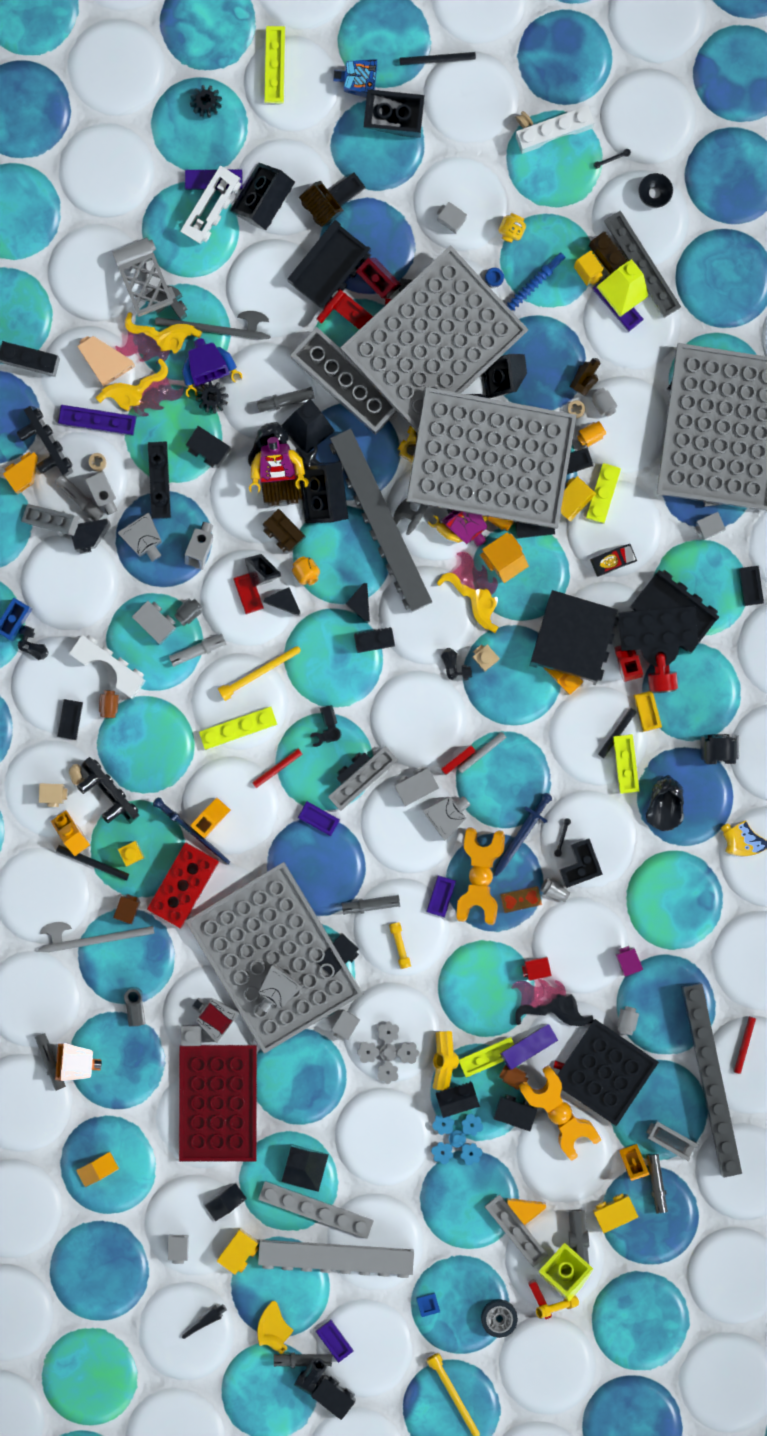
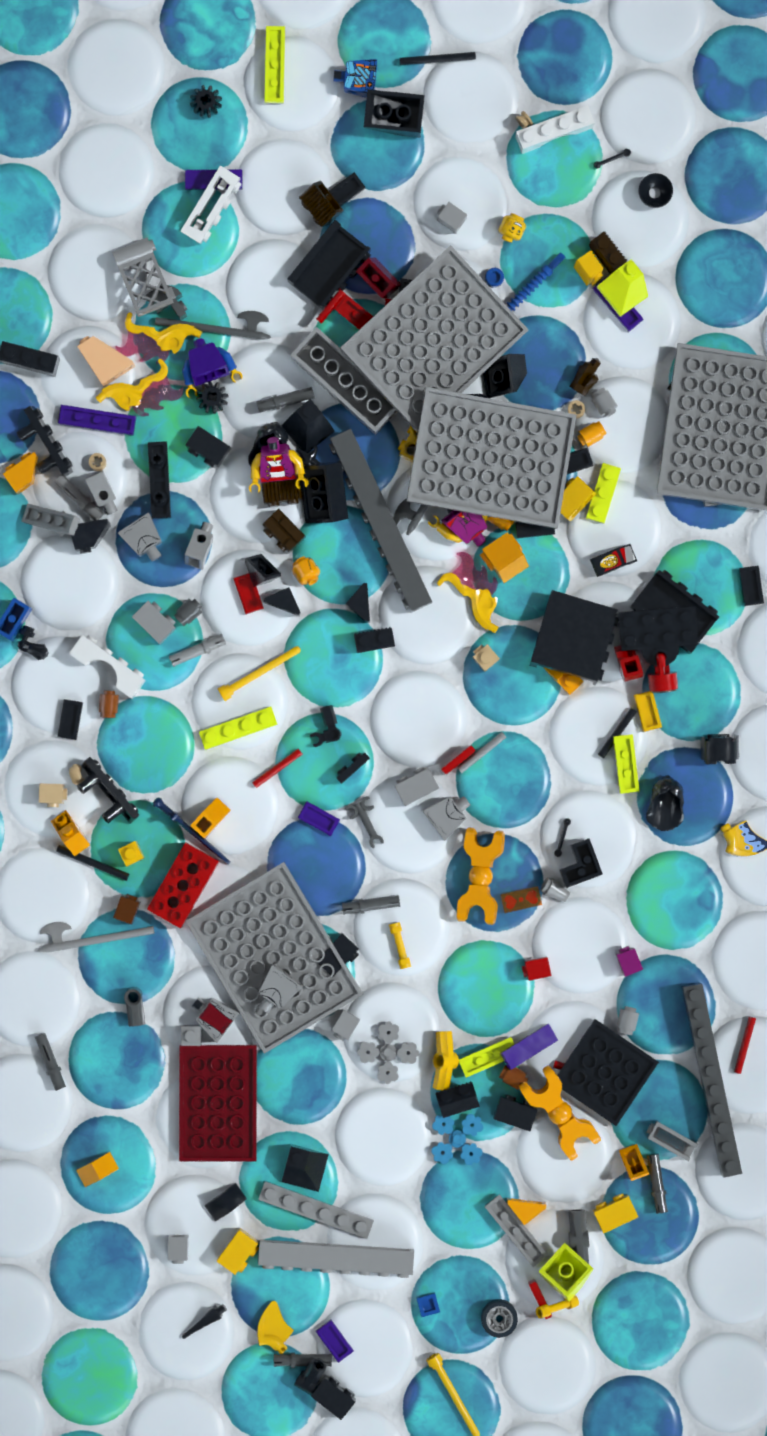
(75, 1063): torso -> none
(262, 196): black slope -> none
(360, 808): none -> dark grey bar
(363, 778): light grey plate -> none
(441, 896): dark purple tile -> none
(449, 658): black piece -> none
(526, 828): dark blue sword -> none
(549, 999): piece -> none
(634, 250): dark grey plate -> none
(709, 526): light grey brick -> none

